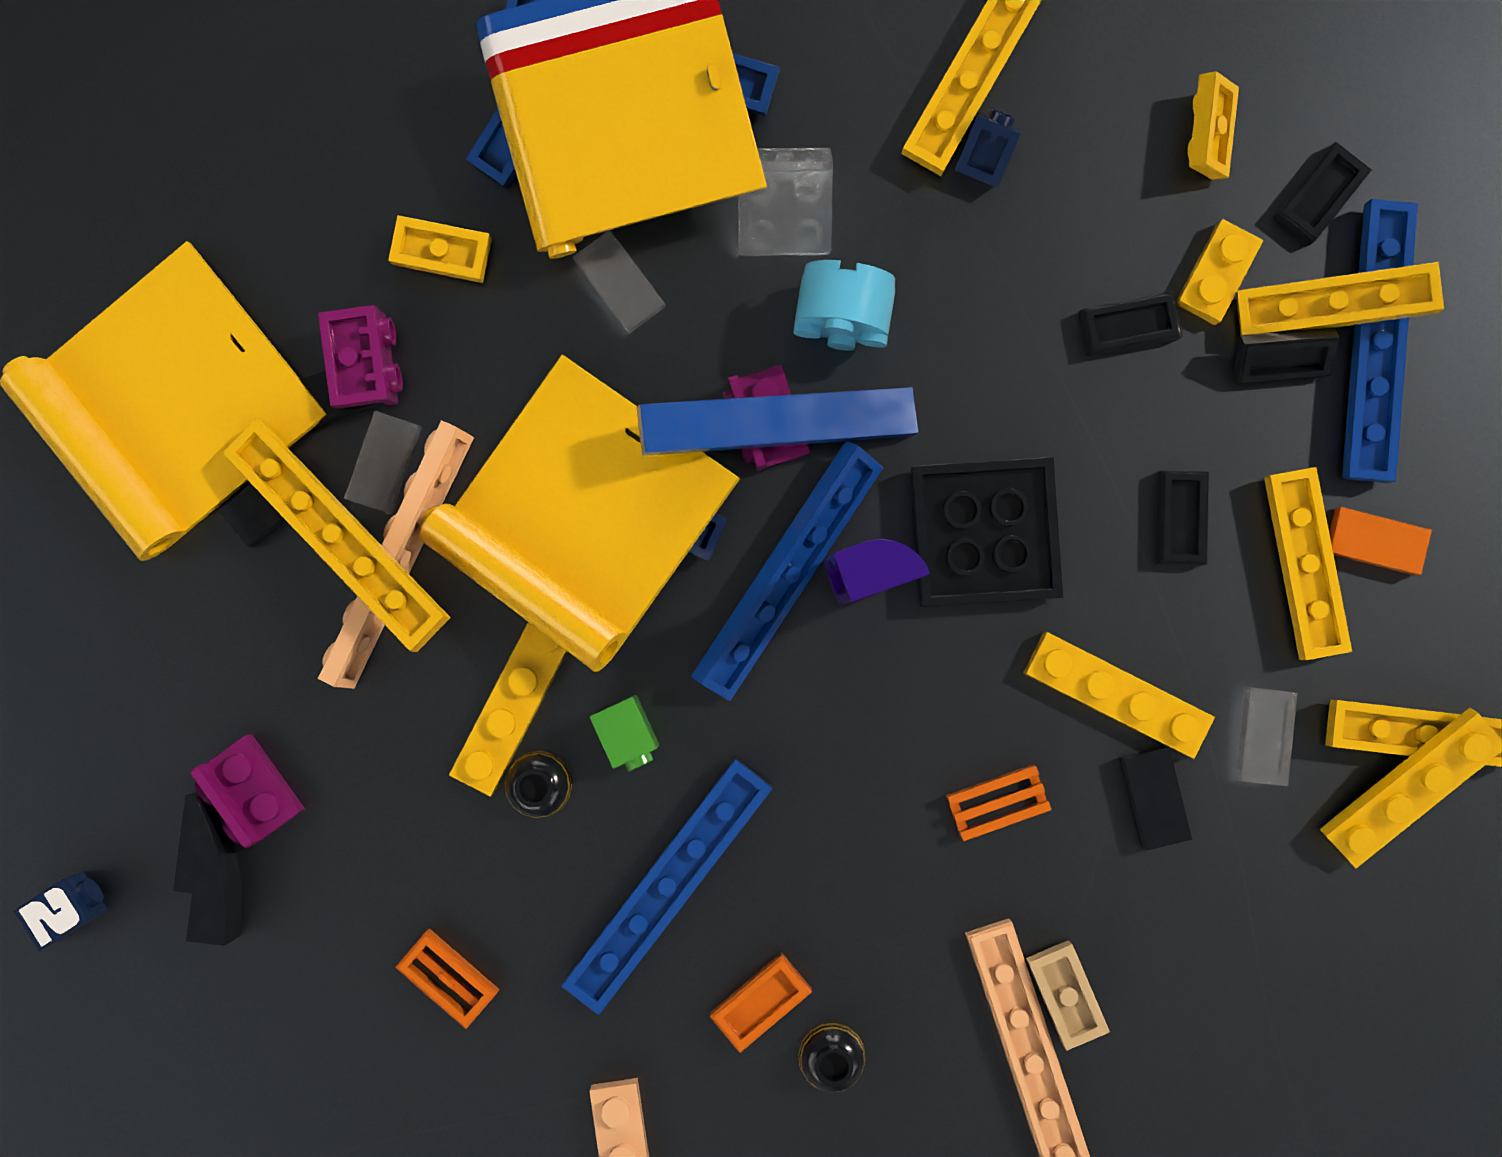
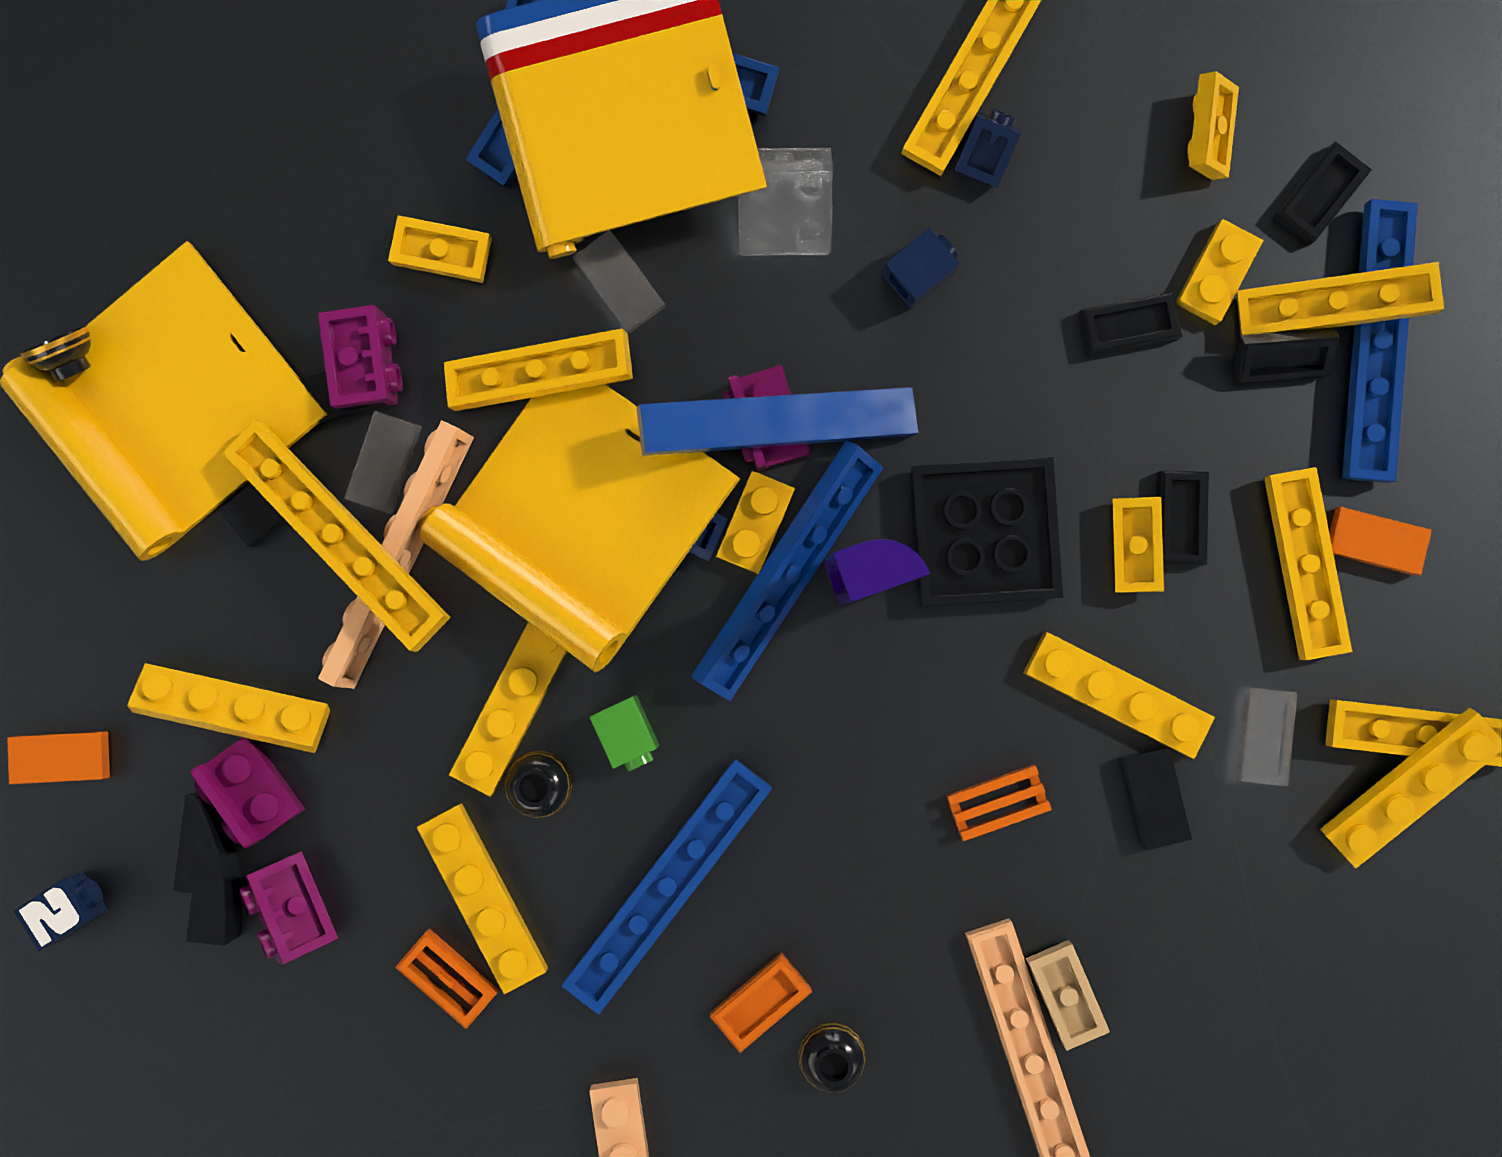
(58, 757): none -> orange tile
(61, 354): none -> black piece
(229, 708): none -> yellow plate
(287, 908): none -> magenta bracket
(482, 898): none -> yellow plate
(538, 370): none -> yellow plate
(755, 522): none -> yellow plate
(845, 304): medium azure brick -> none
(921, 267): none -> dark blue brick
(1138, 545): none -> yellow plate

